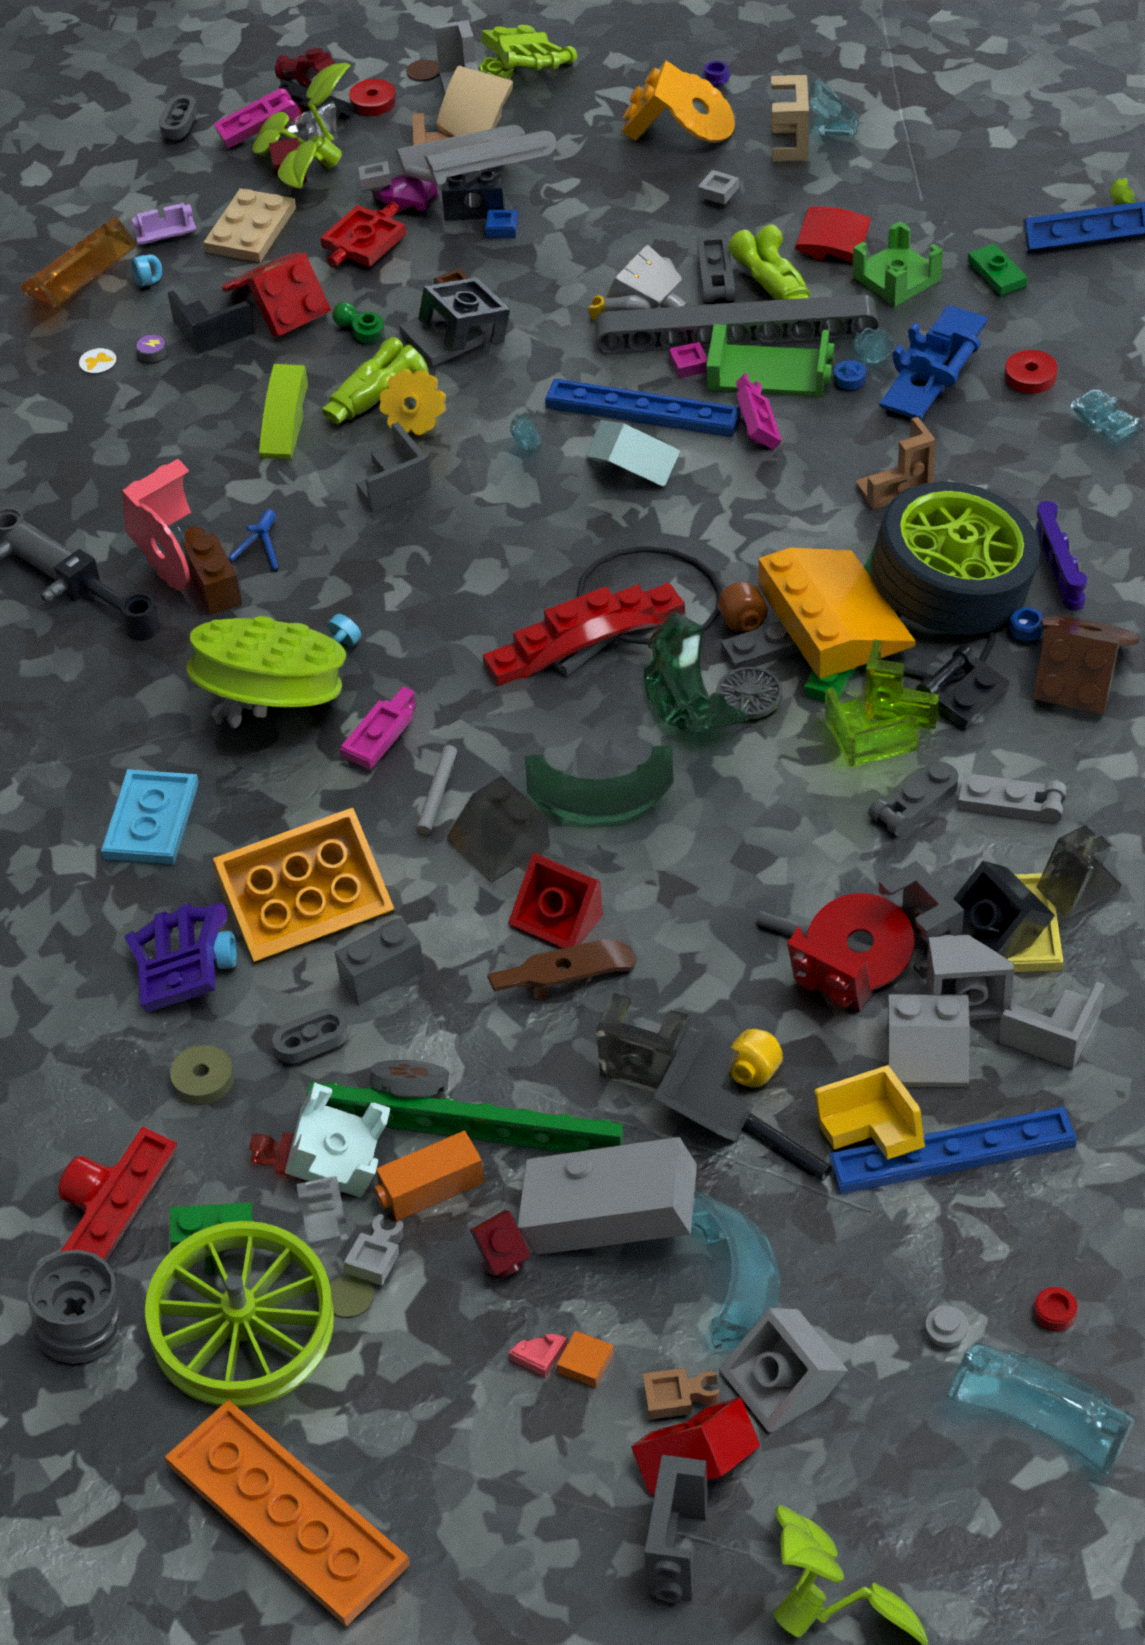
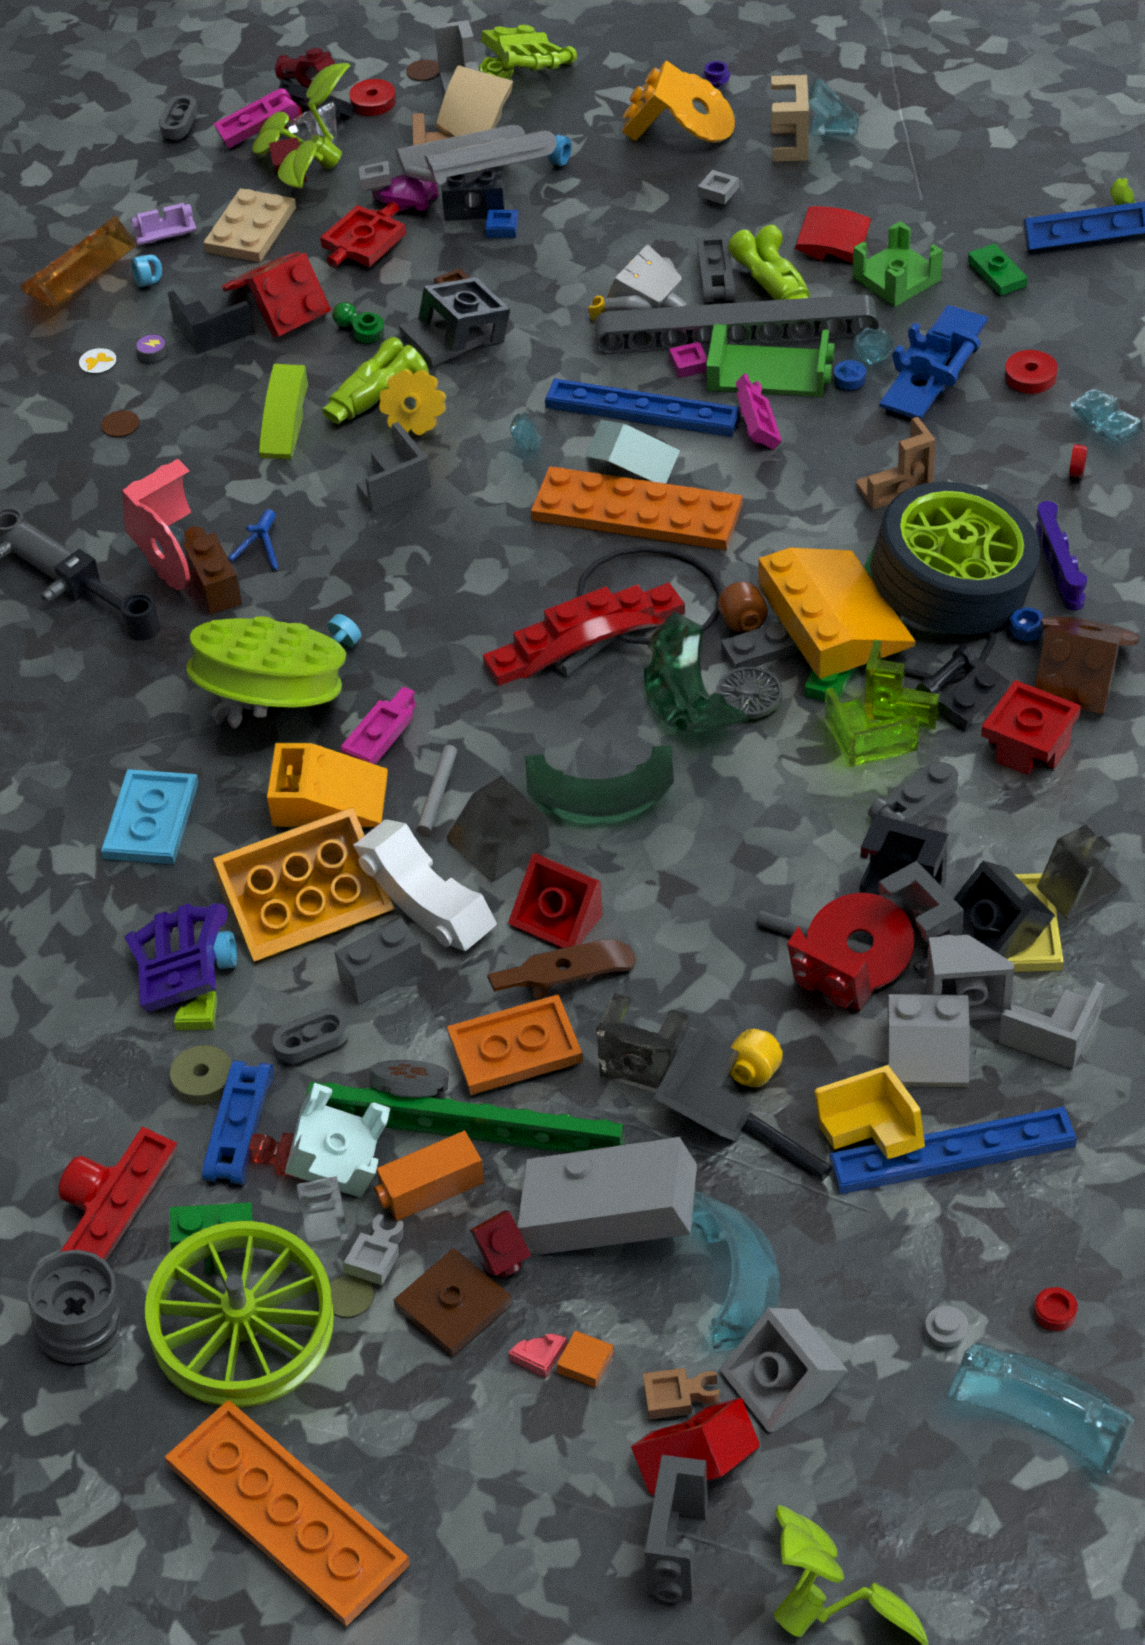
(120, 423): none -> reddish brown sticker
(197, 1014): none -> lime tile
(237, 1121): none -> blue plate
(319, 782): none -> light orange slope
(403, 871): none -> white brick
(453, 1301): none -> reddish brown plate
(514, 1044): none -> orange plate
(562, 151): none -> dark azure tile
(637, 508): none -> orange plate
(897, 845): none -> black panel
(1012, 798): light grey plate -> none
(1029, 726): none -> red panel
(1078, 461): none -> red tile

